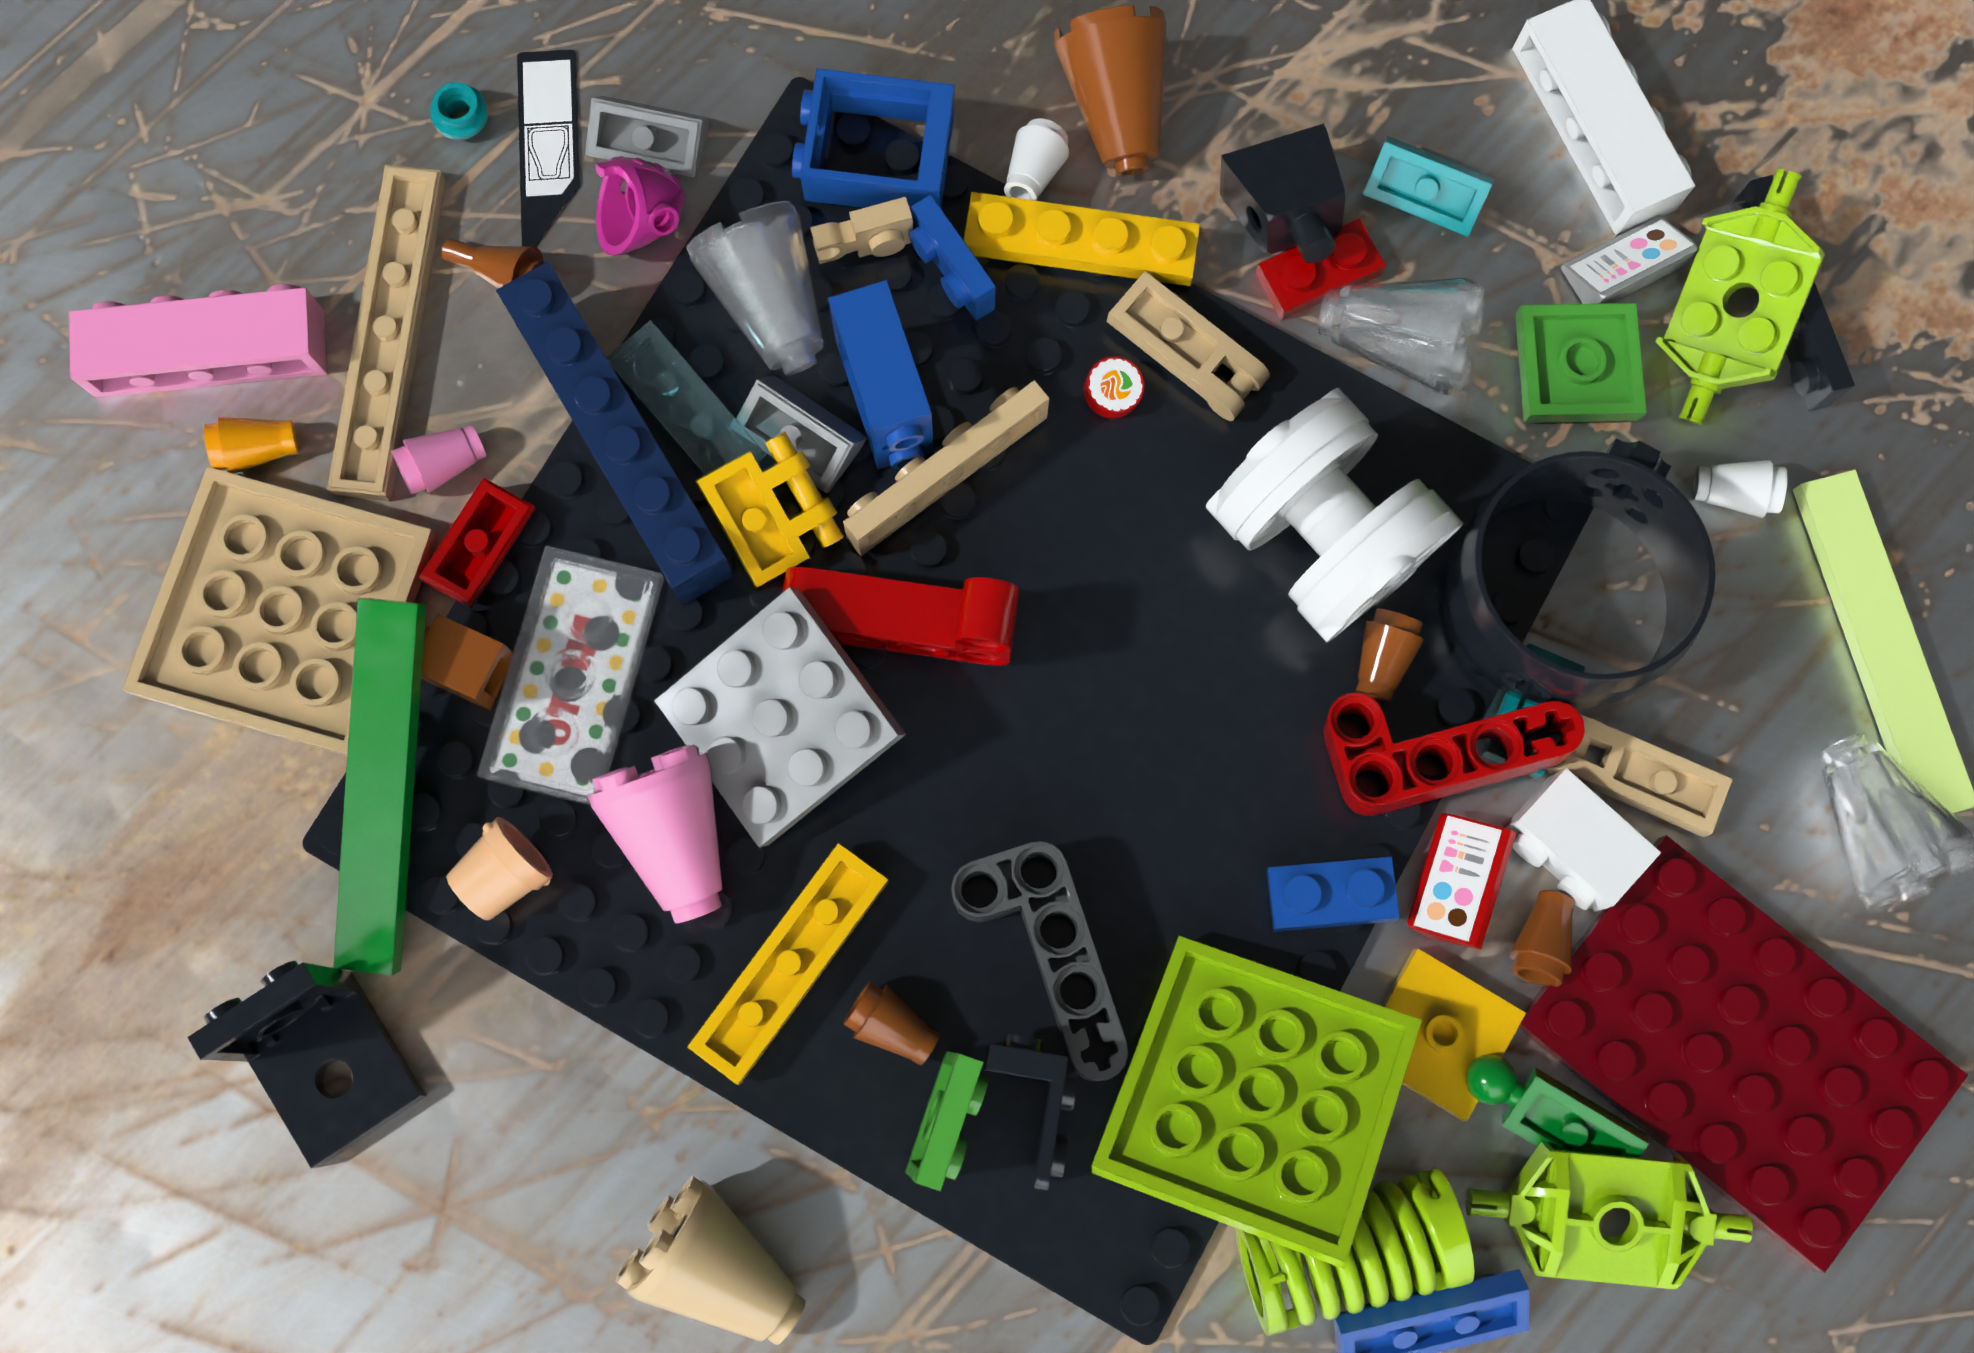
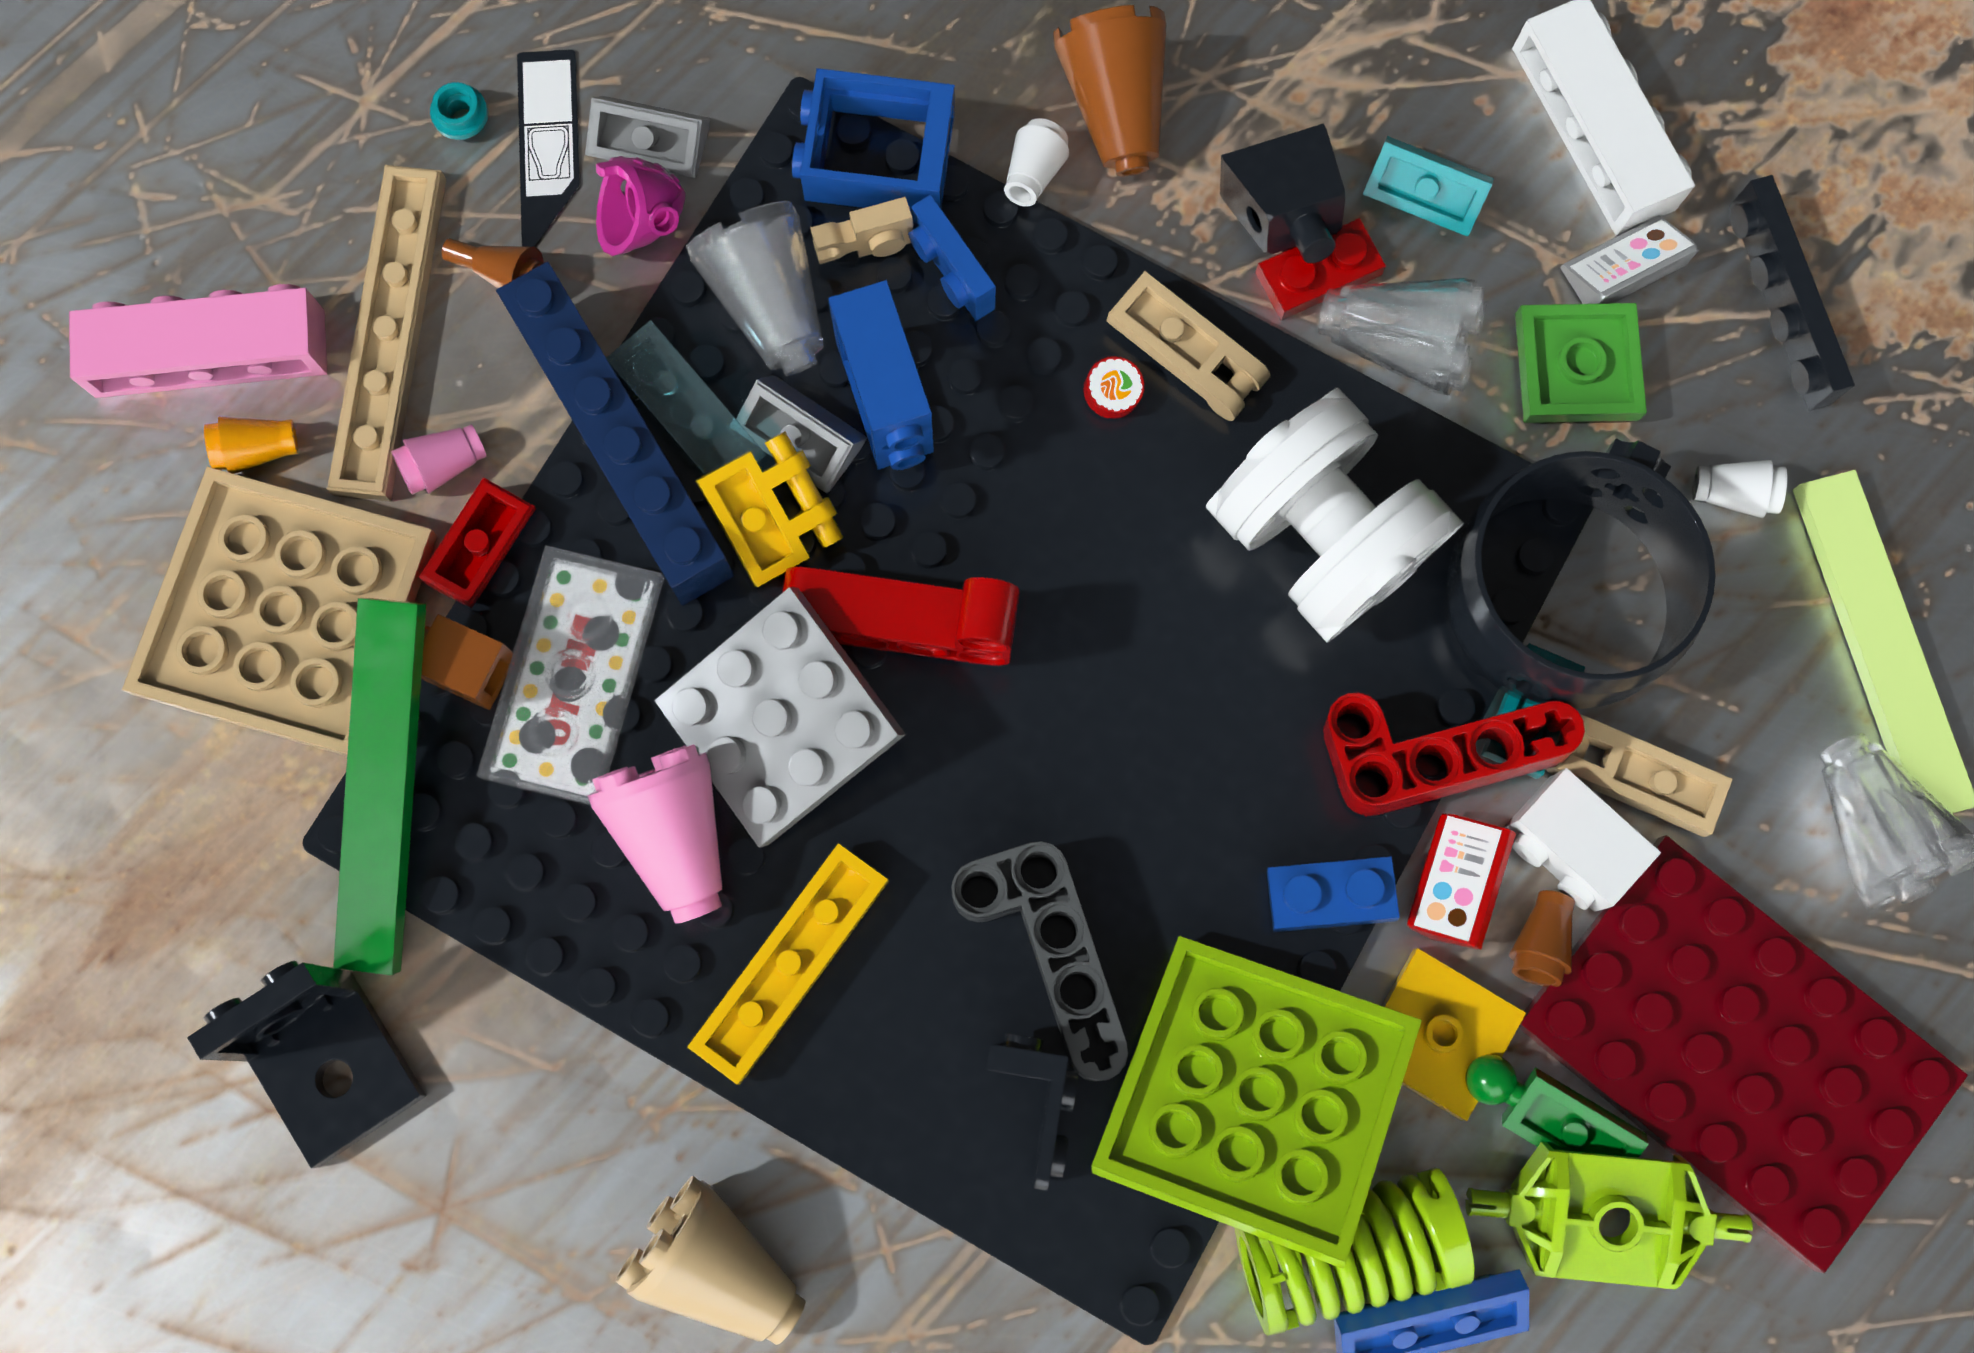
(498, 870): light nougat piece -> none
(890, 1024): dark orange cone -> none
(938, 1147): bright green plate -> none
(963, 453): tan plate -> none
(1081, 238): yellow plate -> none
(1387, 653): dark orange cone -> none
(1742, 250): lime plate -> none

